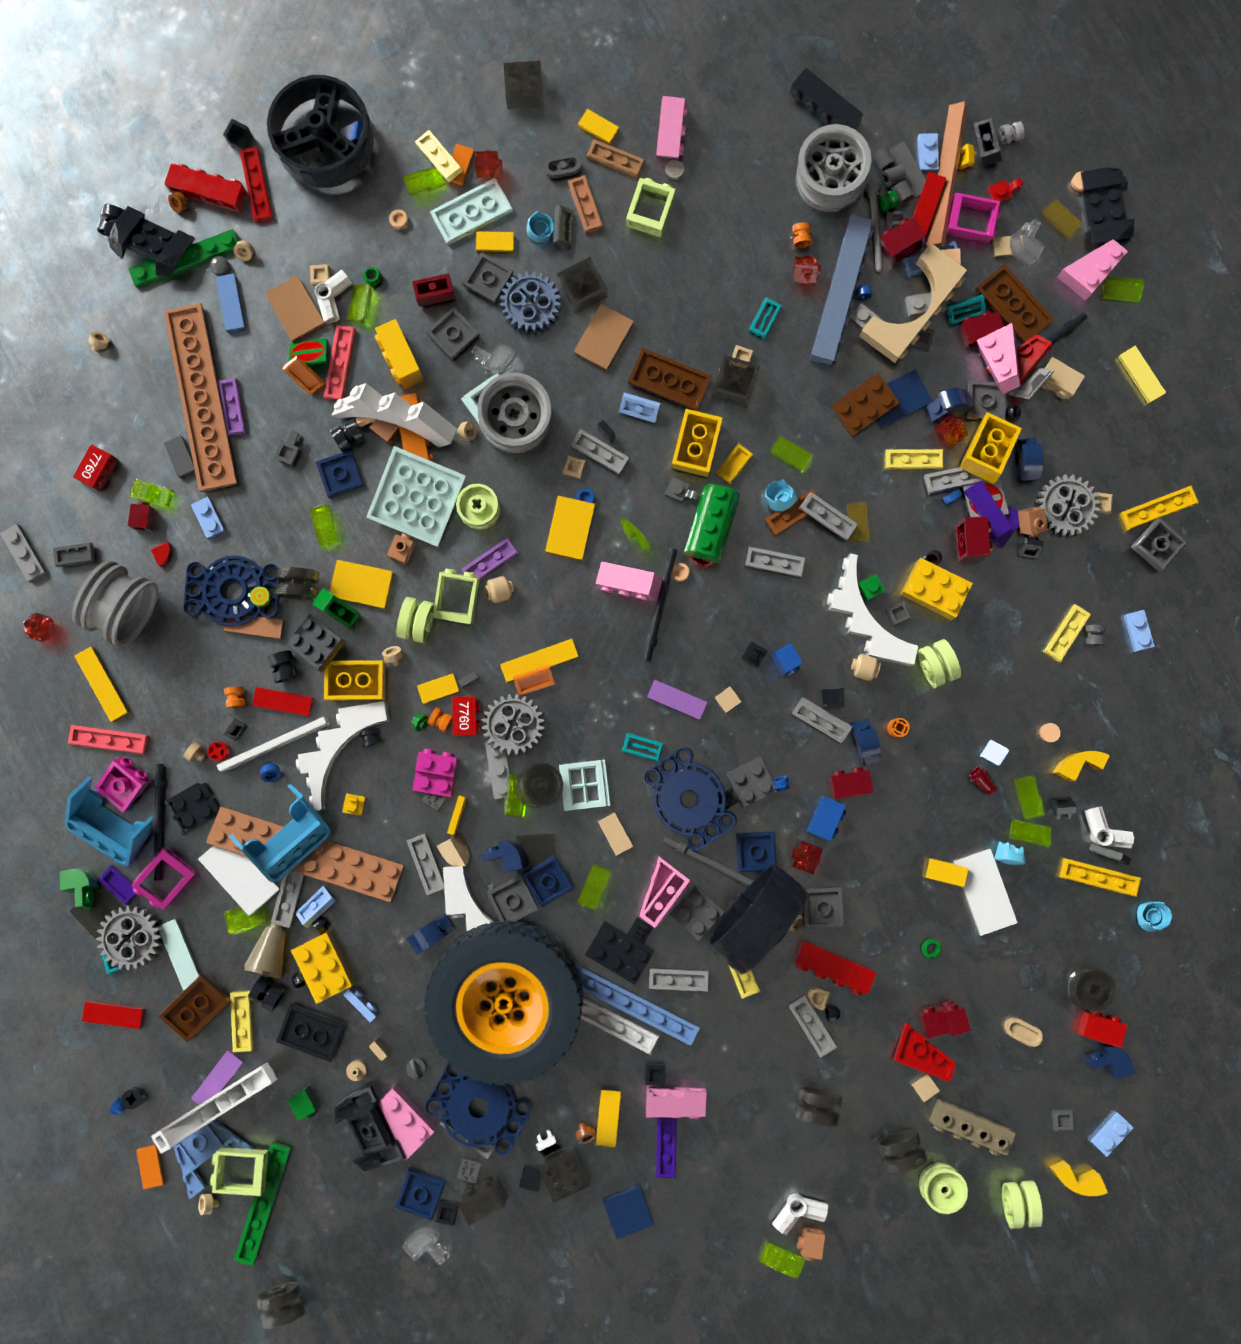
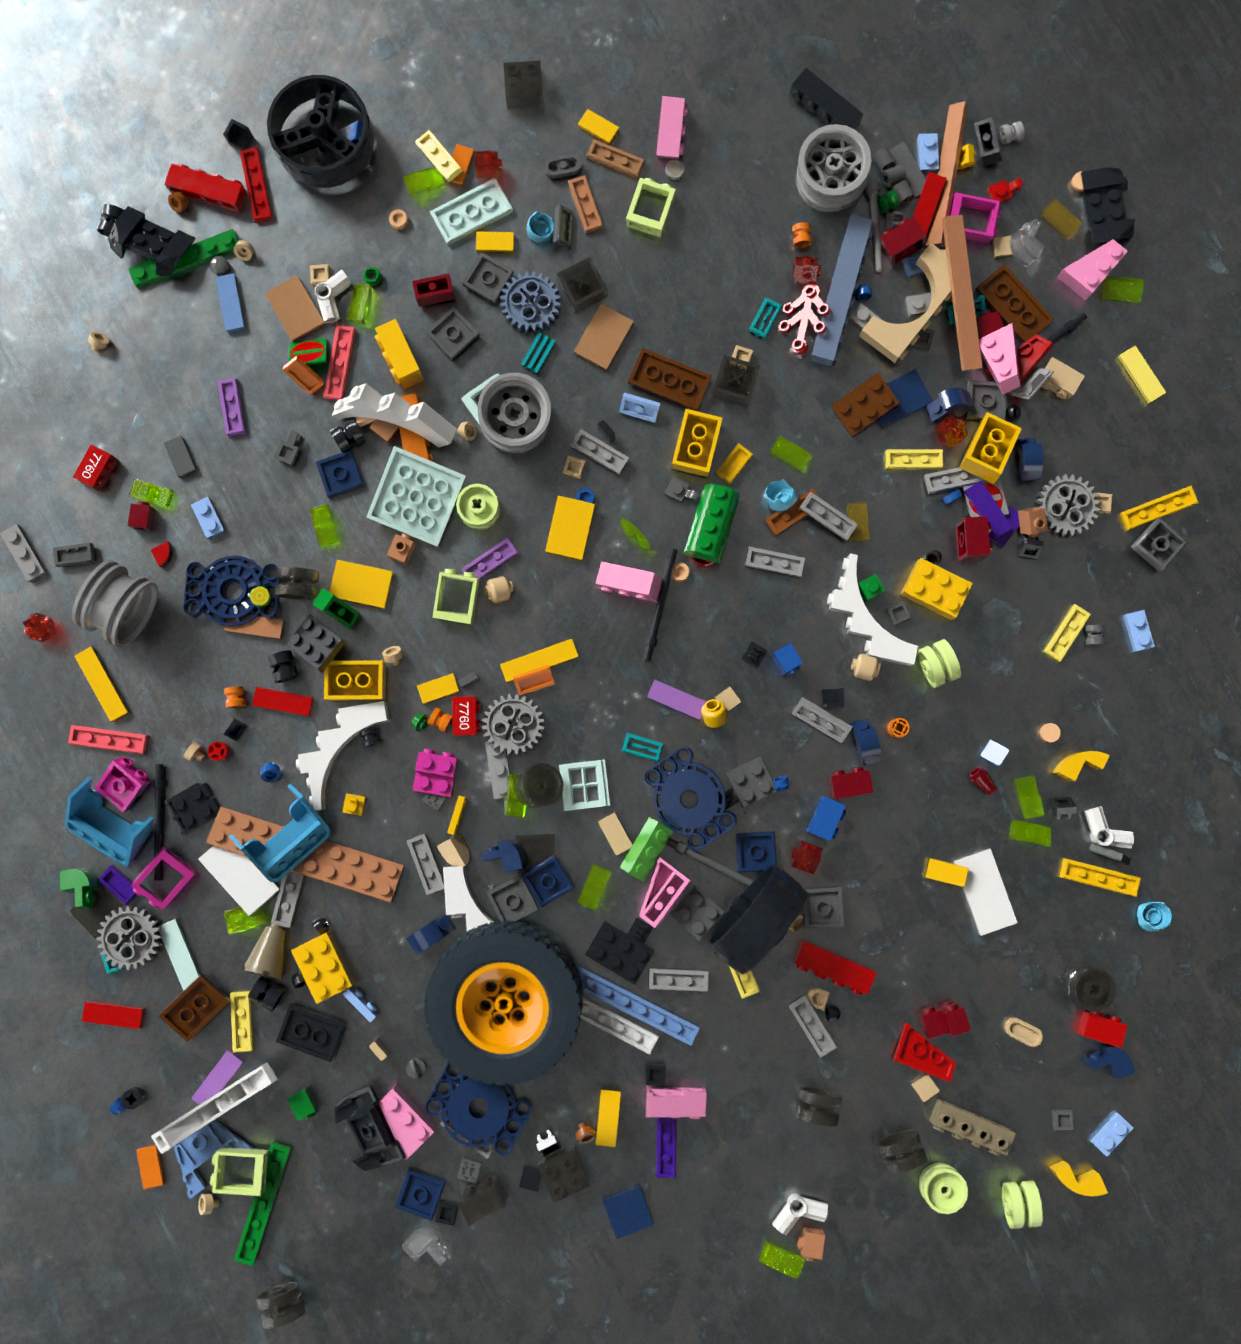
(200, 397): nougat plate -> none
(273, 744): white tile -> none
(315, 906): light blue plate -> none
(360, 1068): tan tile -> none
(415, 620): yellowish green wheel -> none
(497, 362): clear brick -> none
(546, 339): none -> teal tile
(646, 849): none -> bright green brick
(714, 713): none -> yellow head
(804, 316): none -> plant
(937, 948): green plate -> none
(962, 292): none -> nougat tile
(1010, 854): medium azure hair -> none

